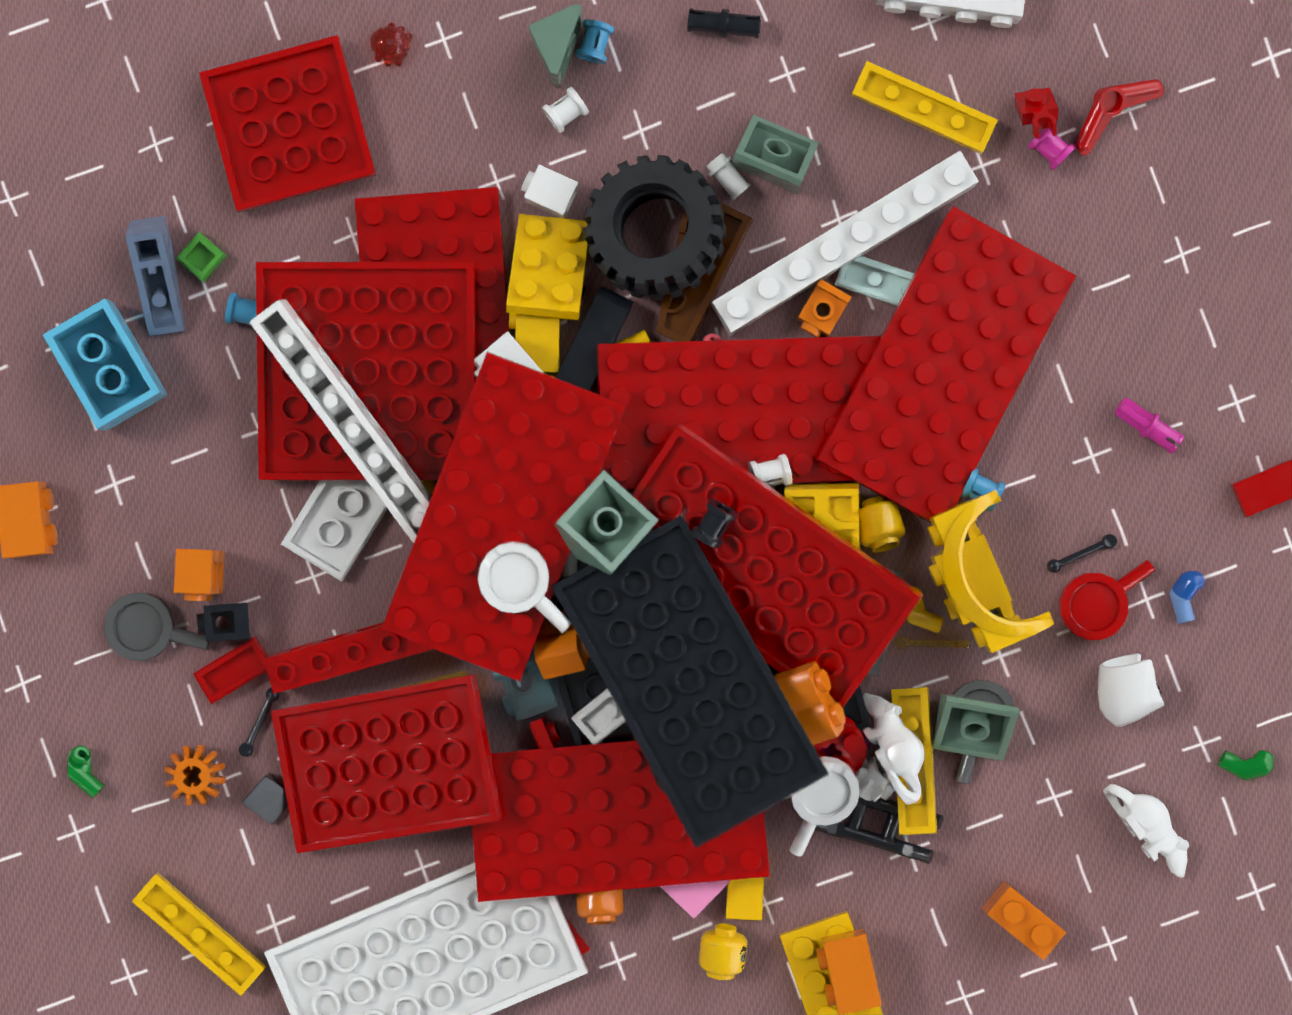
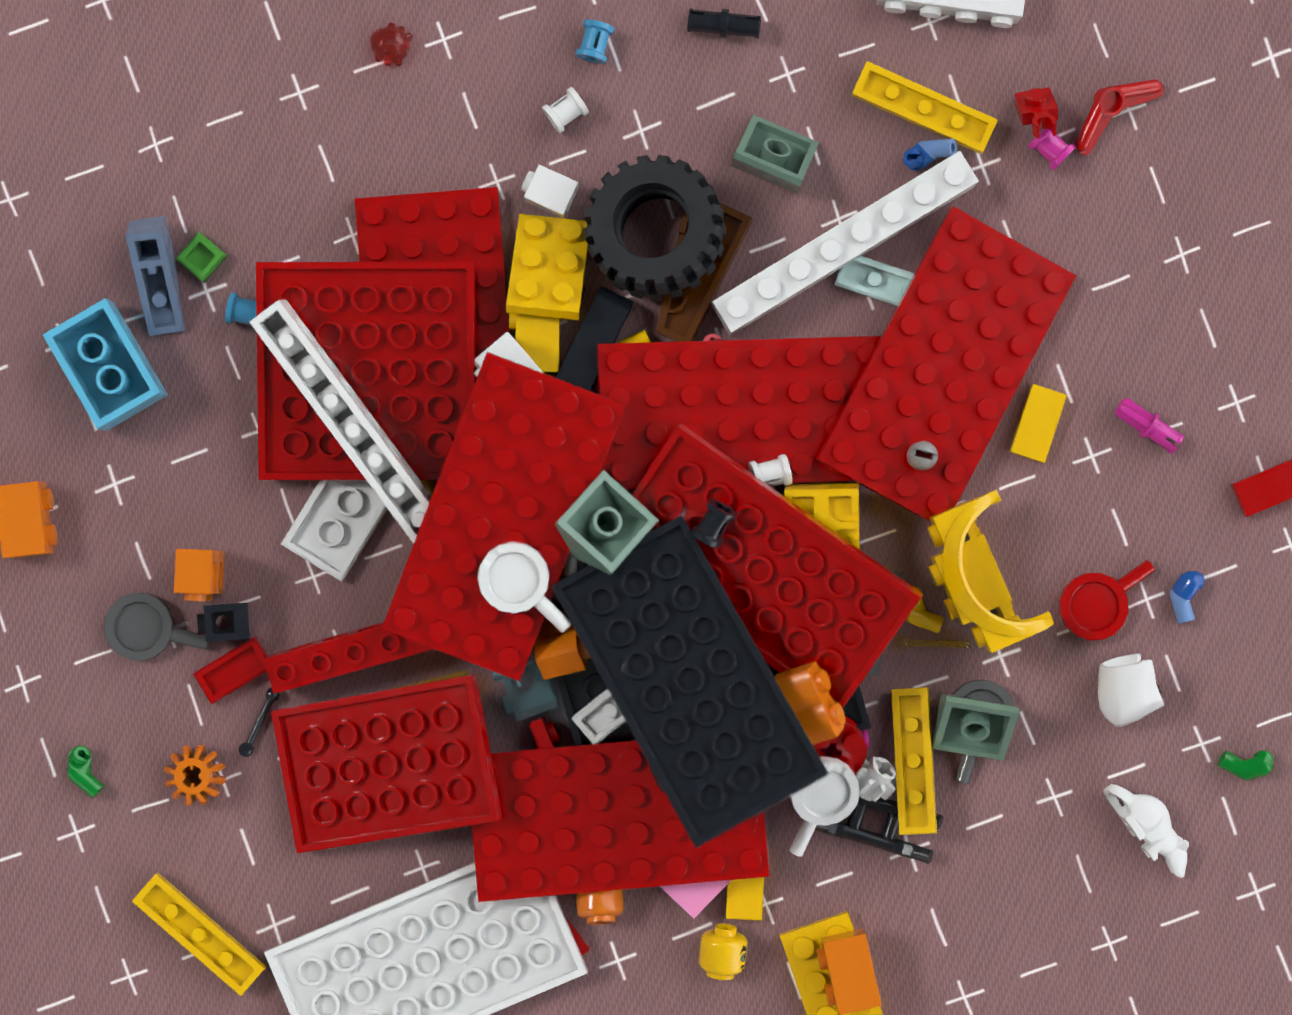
(267, 799): black slope -> none
(287, 123): red plate -> none
(556, 39): sand green slope -> none
(727, 176): white pin -> none
(823, 294): orange brick -> none
(880, 524): yellow head -> none
(900, 748): white animal -> none
(918, 462): none -> light grey hinge
(927, 151): none -> arm
(979, 485): dark azure bush -> none
(1023, 920): orange brick -> none
(1038, 423): none -> yellow tile
(1108, 541): black hinge -> none

